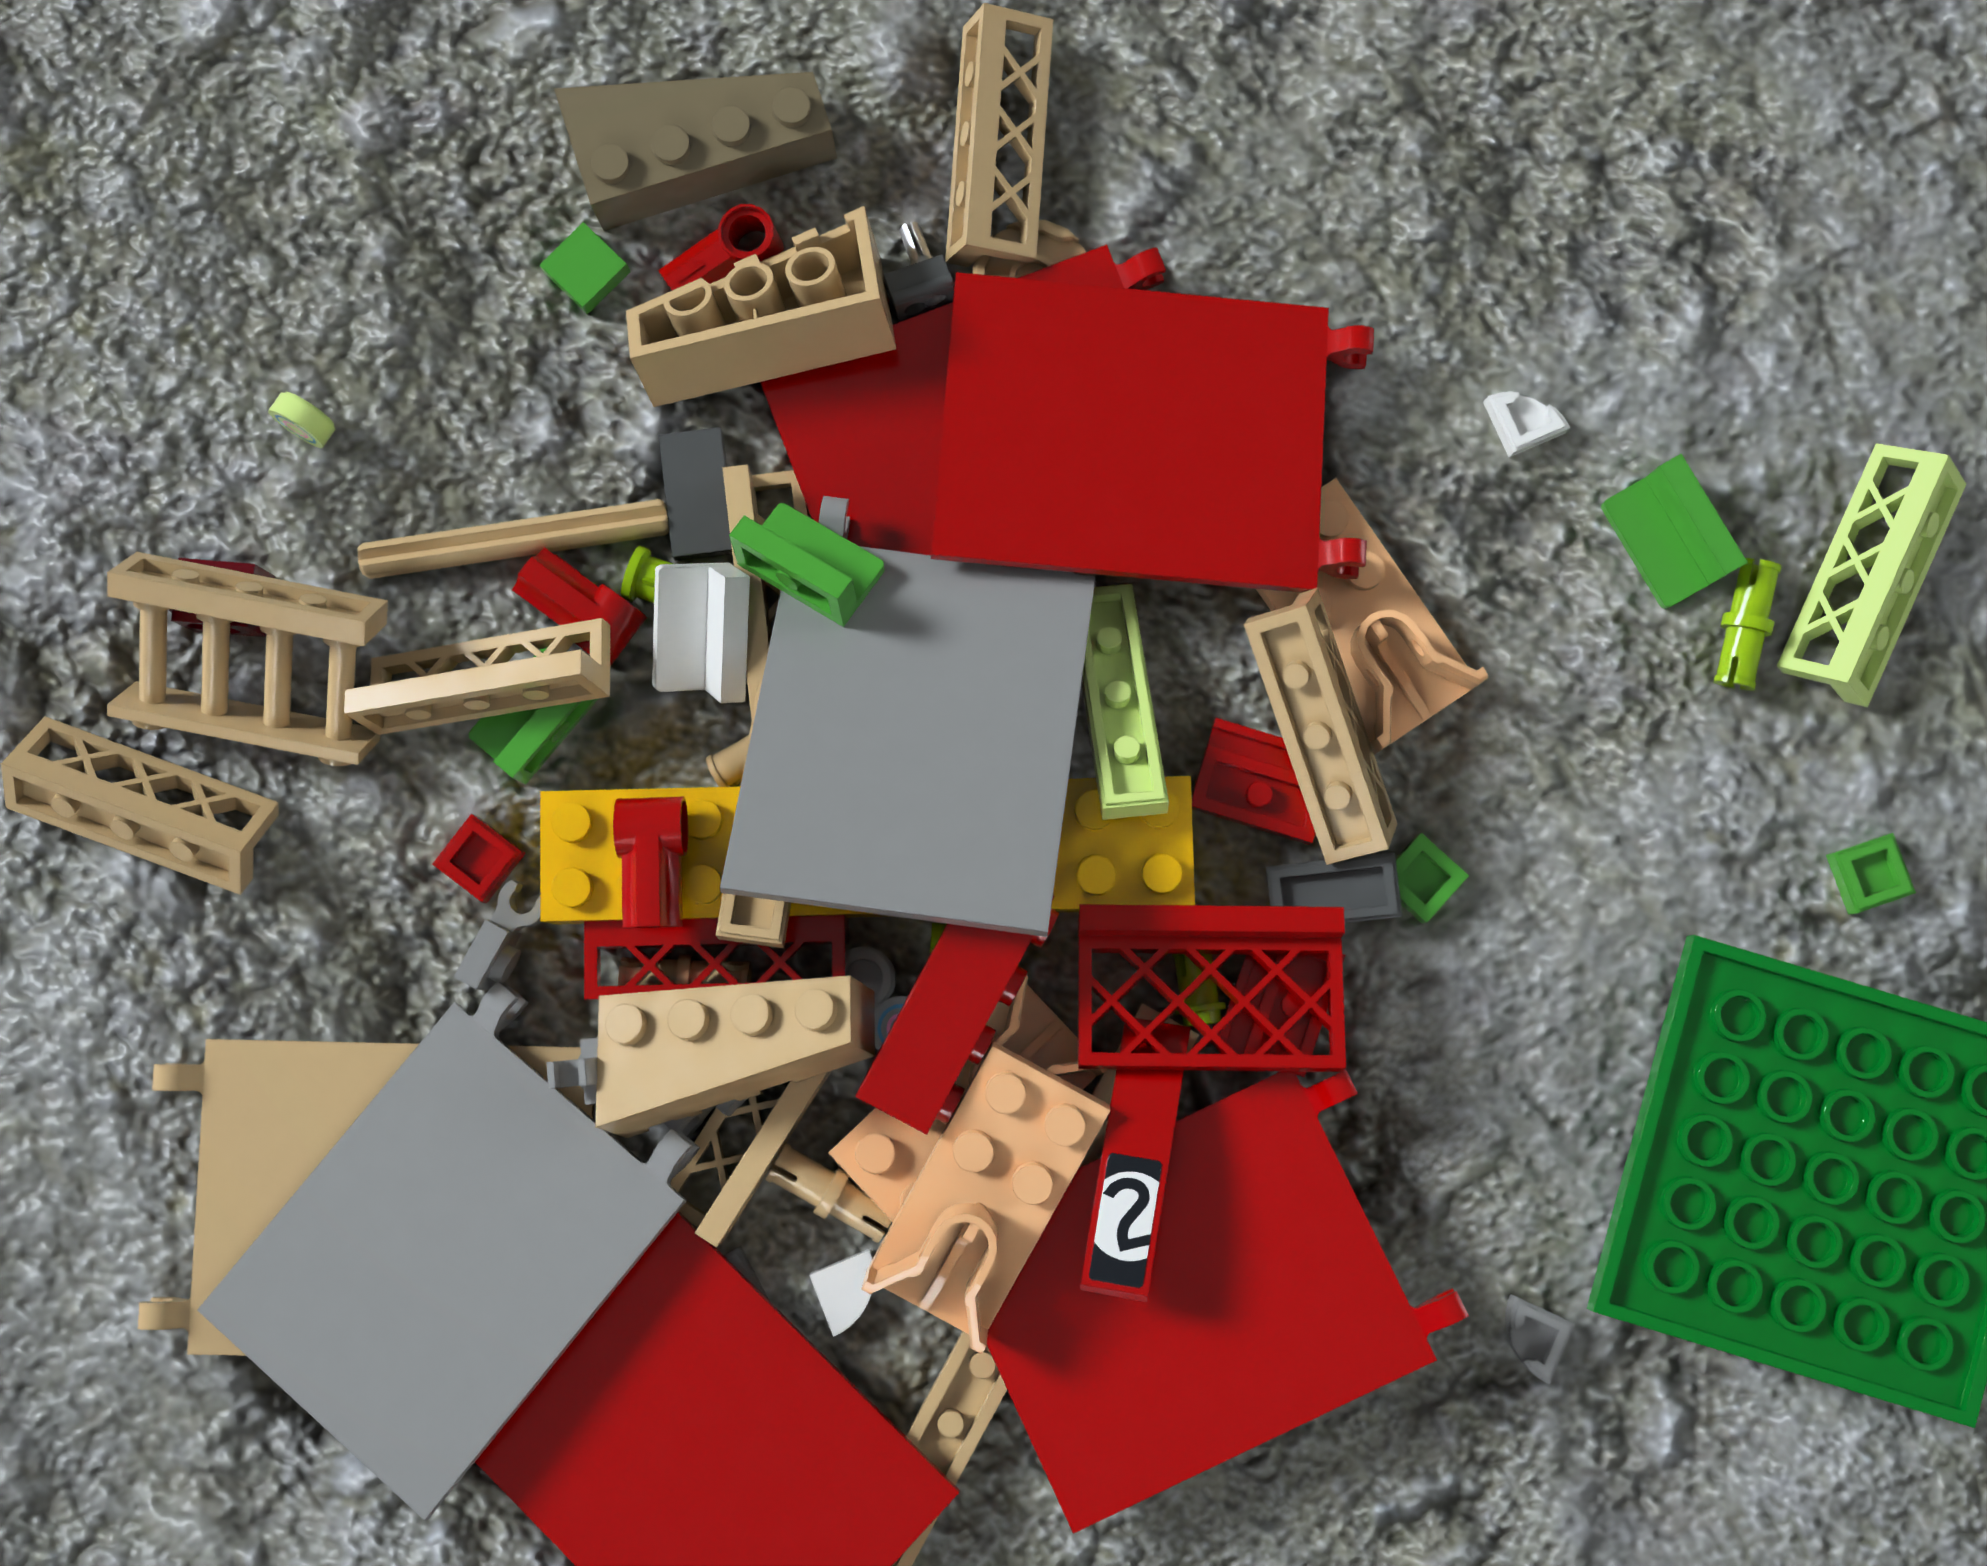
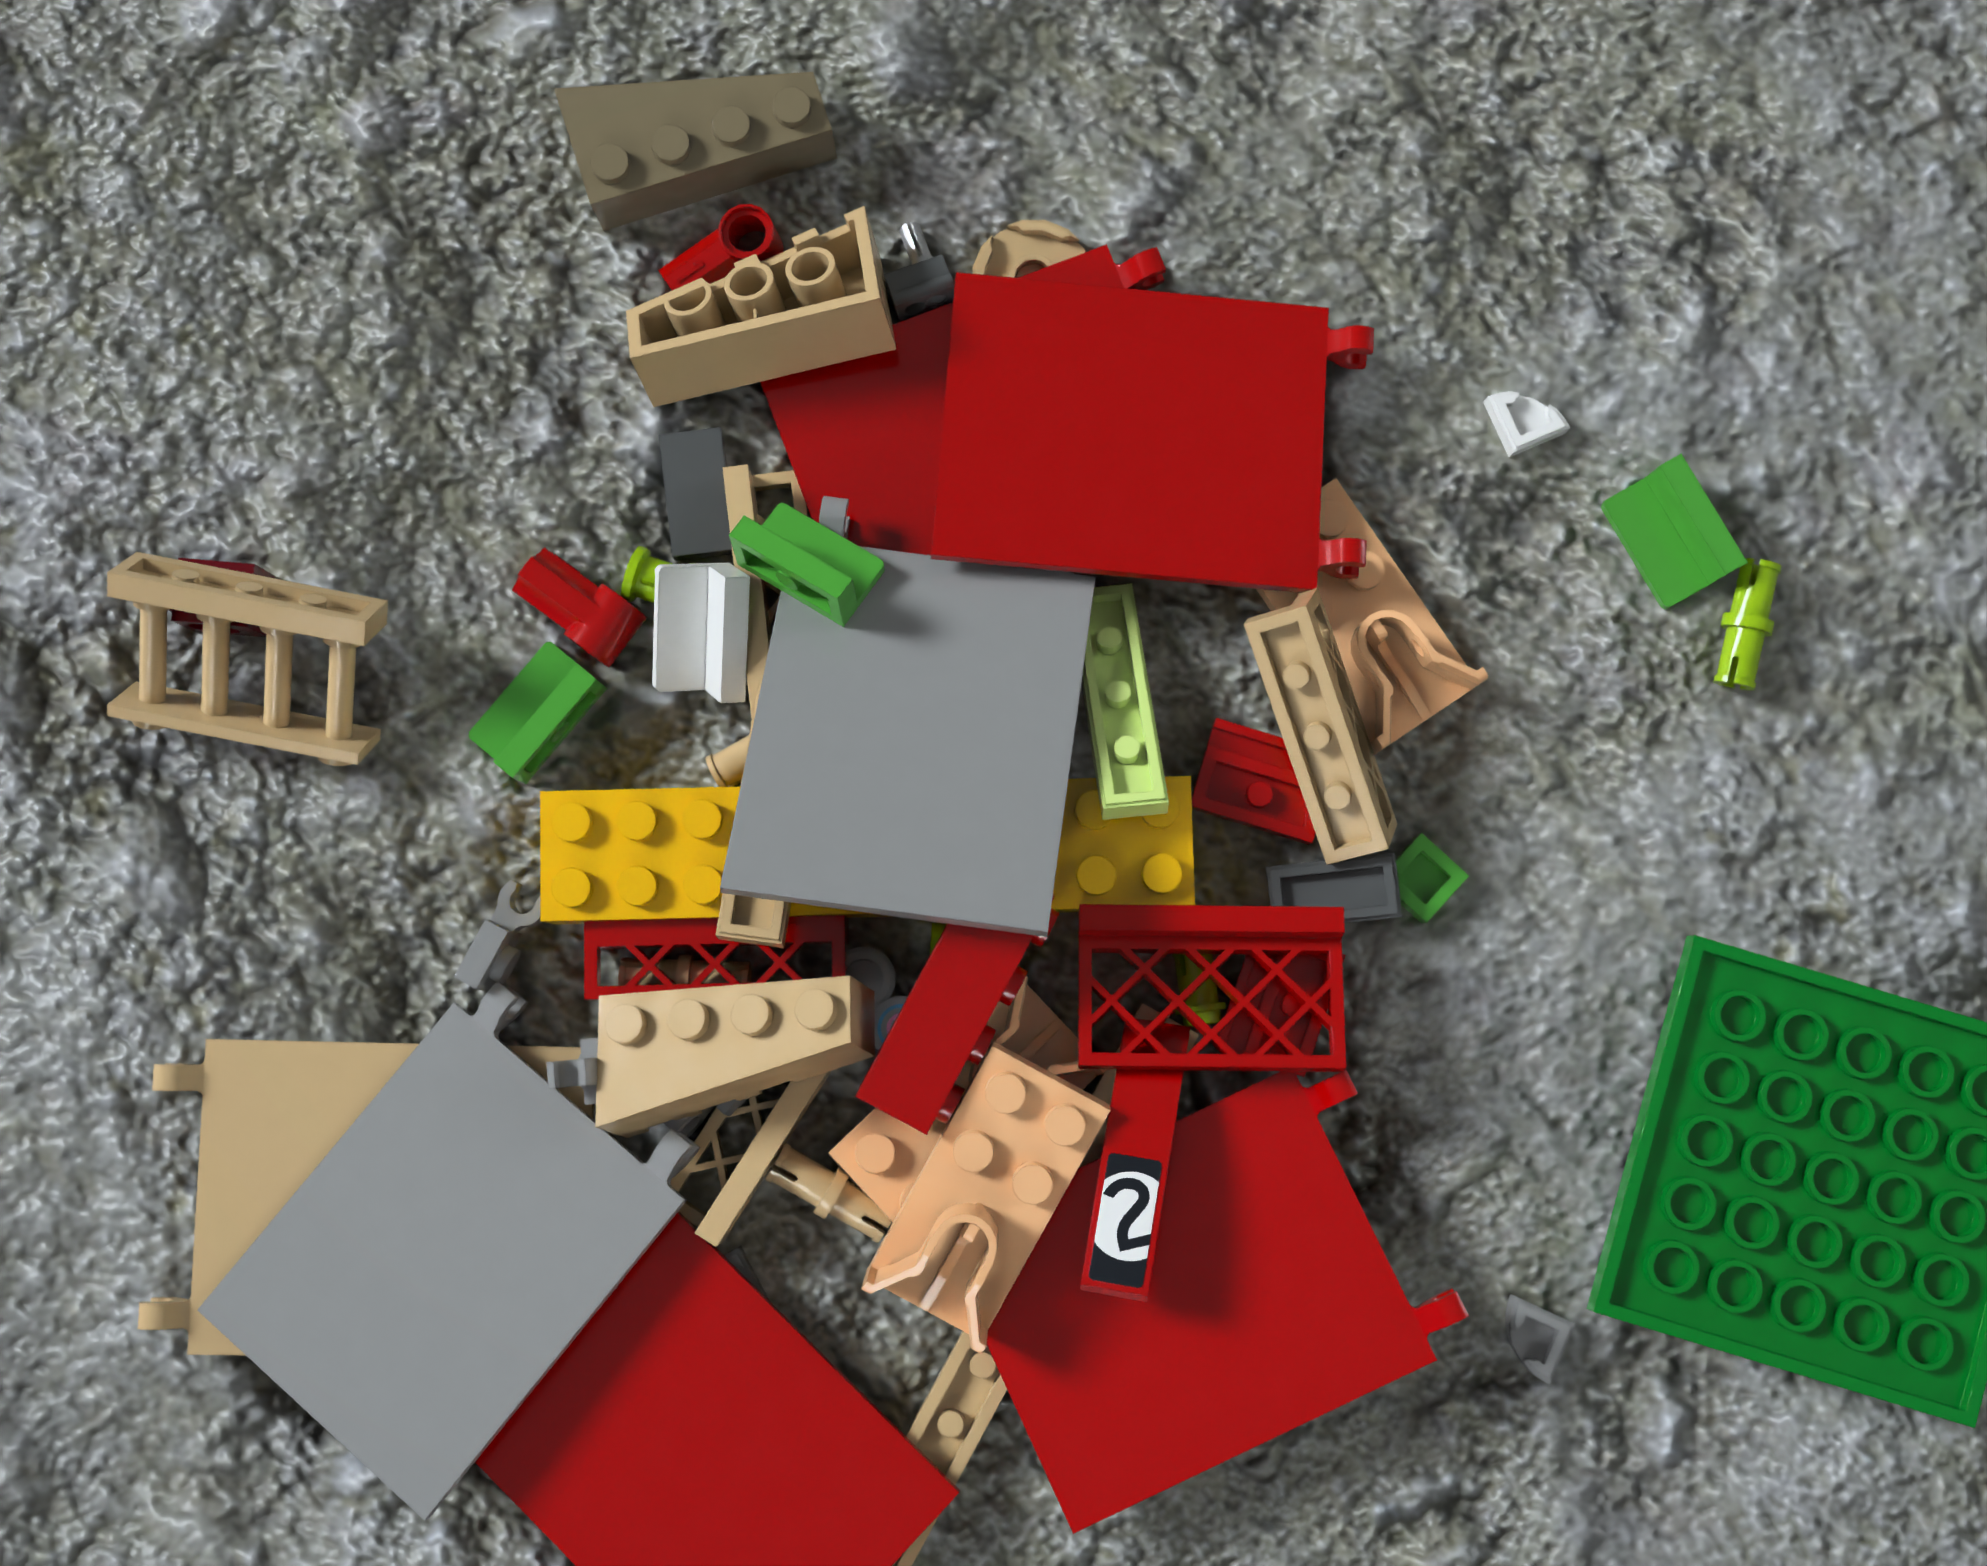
(127, 811): tan fence -> none
(302, 419): yellowish green tile -> none
(478, 858): red tile -> none
(492, 686): tan fence -> none
(513, 539): tan axle -> none
(585, 268): bright green tile -> none
(651, 841): red piece -> none
(840, 1290): white tile -> none
(977, 141): tan fence -> none
(1870, 873): bright green tile -> none
(1893, 581): yellowish green fence -> none

